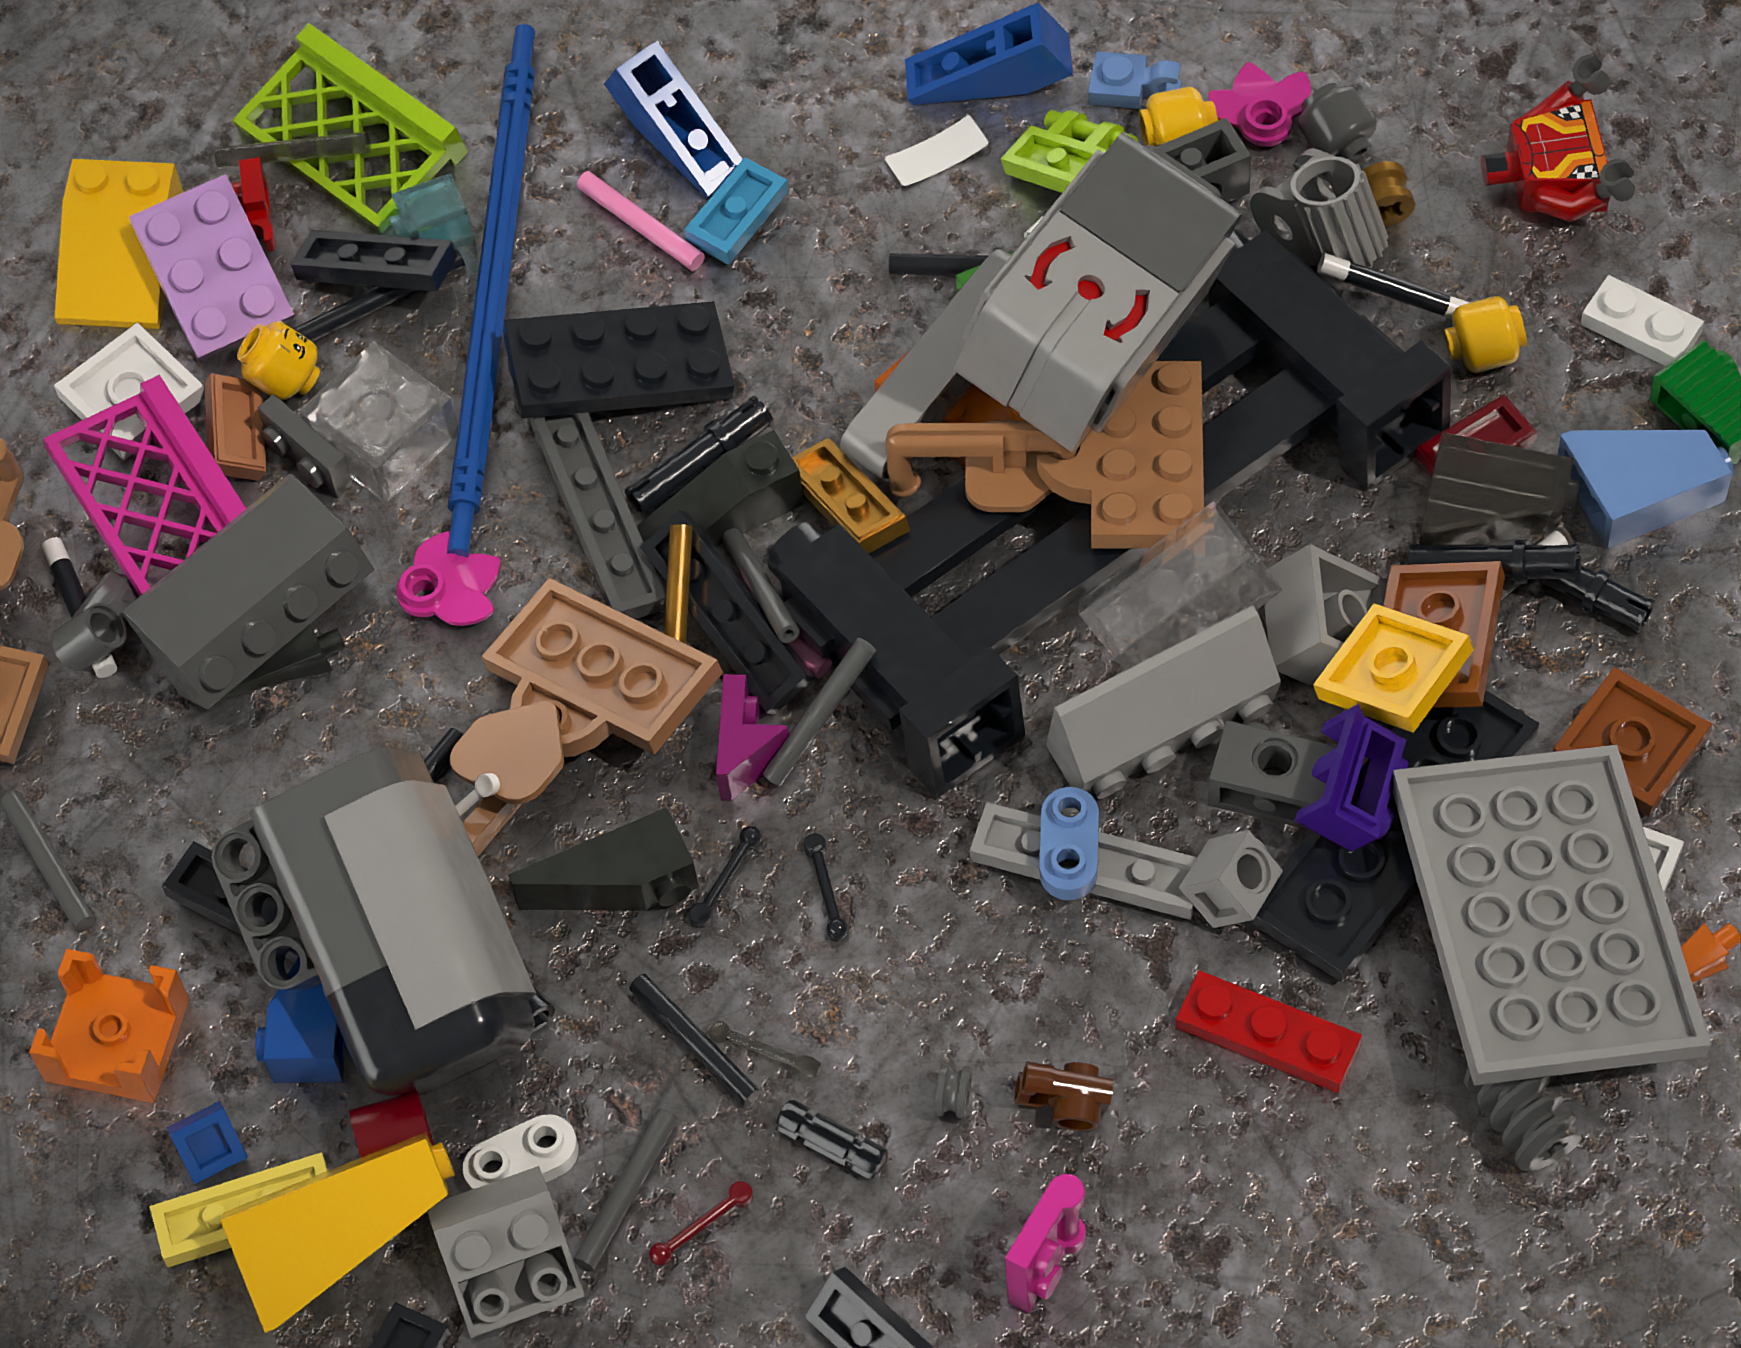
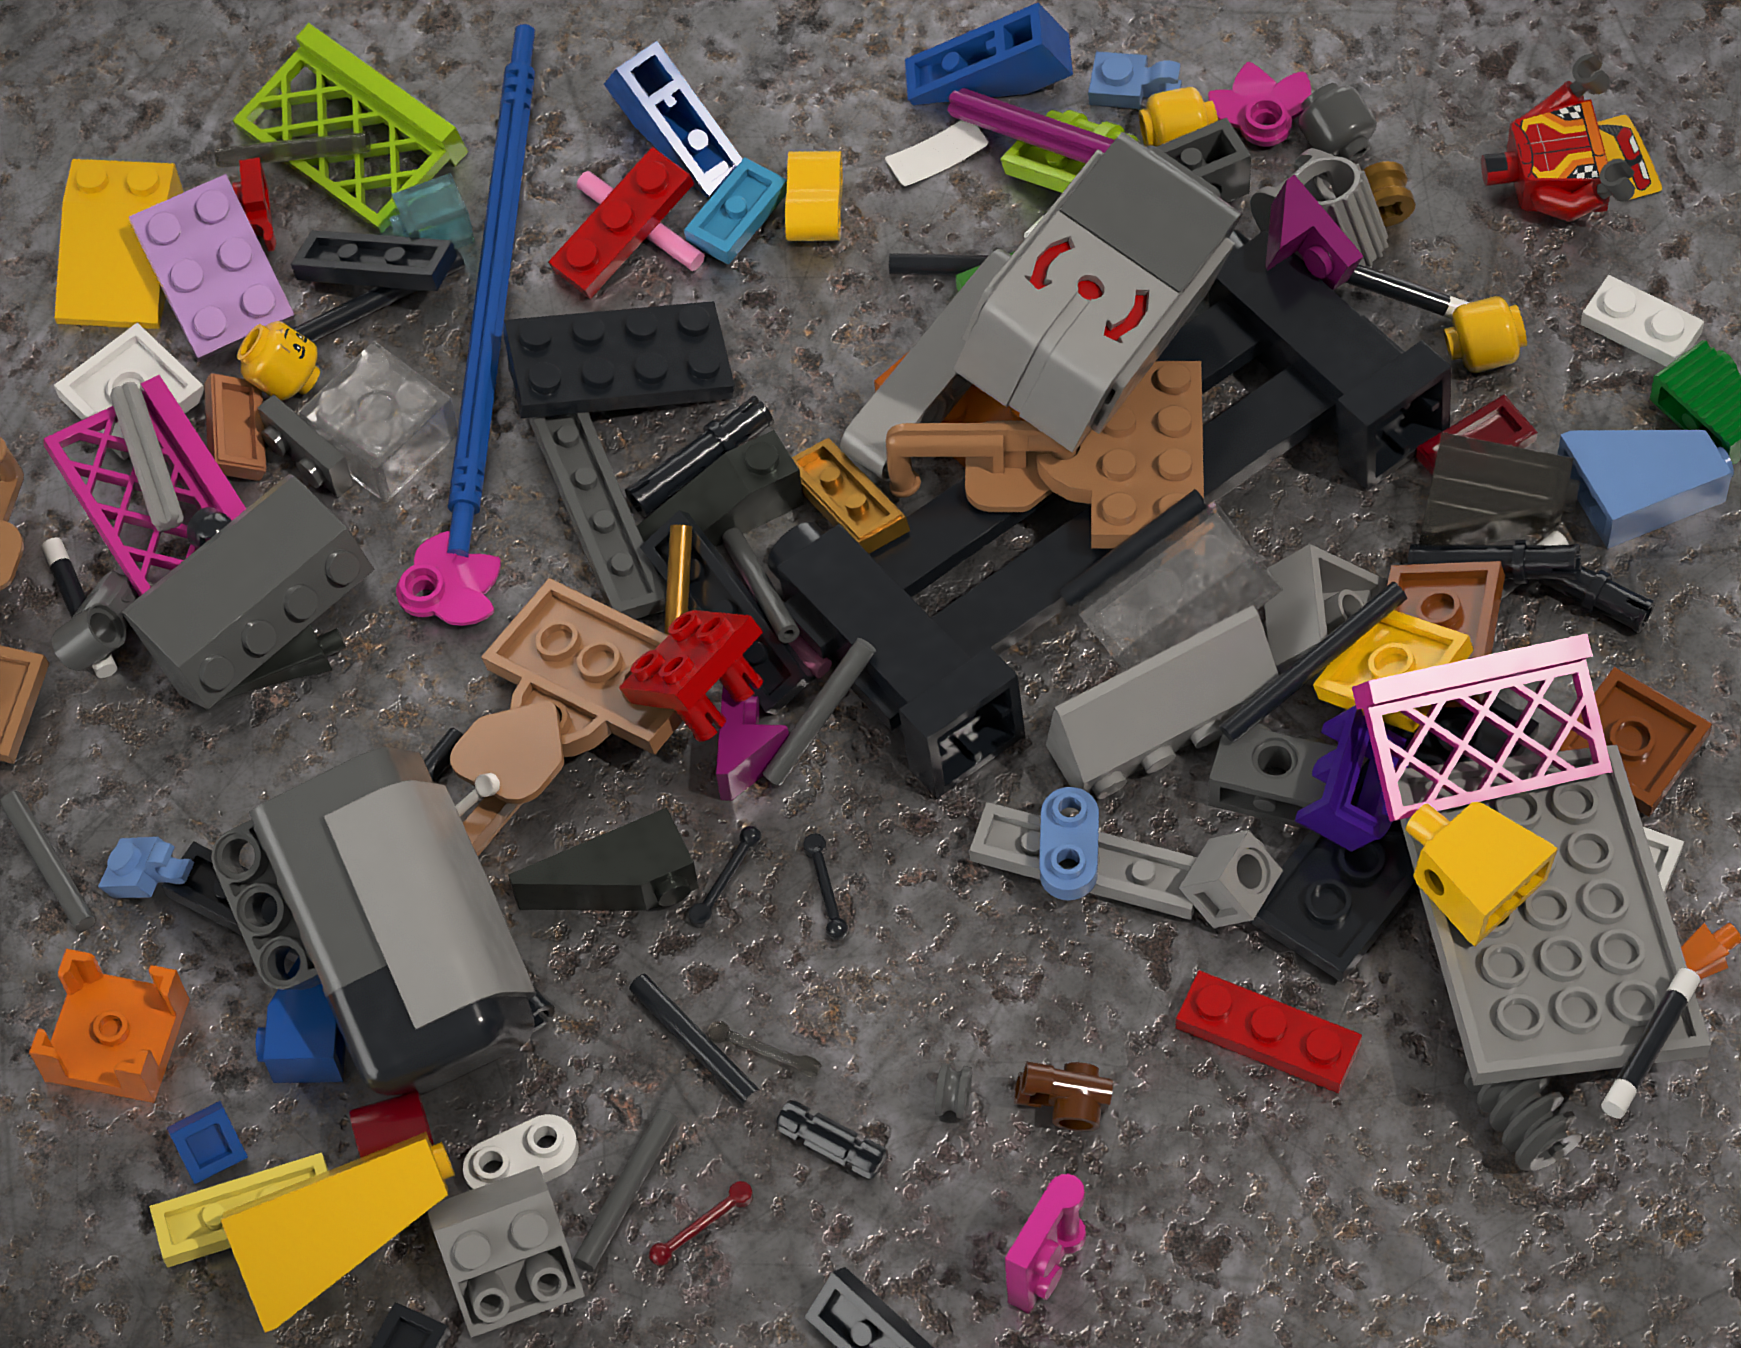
(139, 865): none -> medium blue plate
(146, 456): none -> light grey axle
(205, 524): none -> black hinge
(621, 222): none -> red plate
(690, 661): none -> red plate
(814, 196): none -> yellow axle
(1026, 125): none -> magenta axle
(1133, 548): none -> black bar
(1305, 227): none -> magenta slope
(1313, 662): none -> black bar
(1474, 677): none -> fence
(1478, 865): none -> yellow torso
(1623, 142): none -> sticker
(1650, 1043): none -> black bar

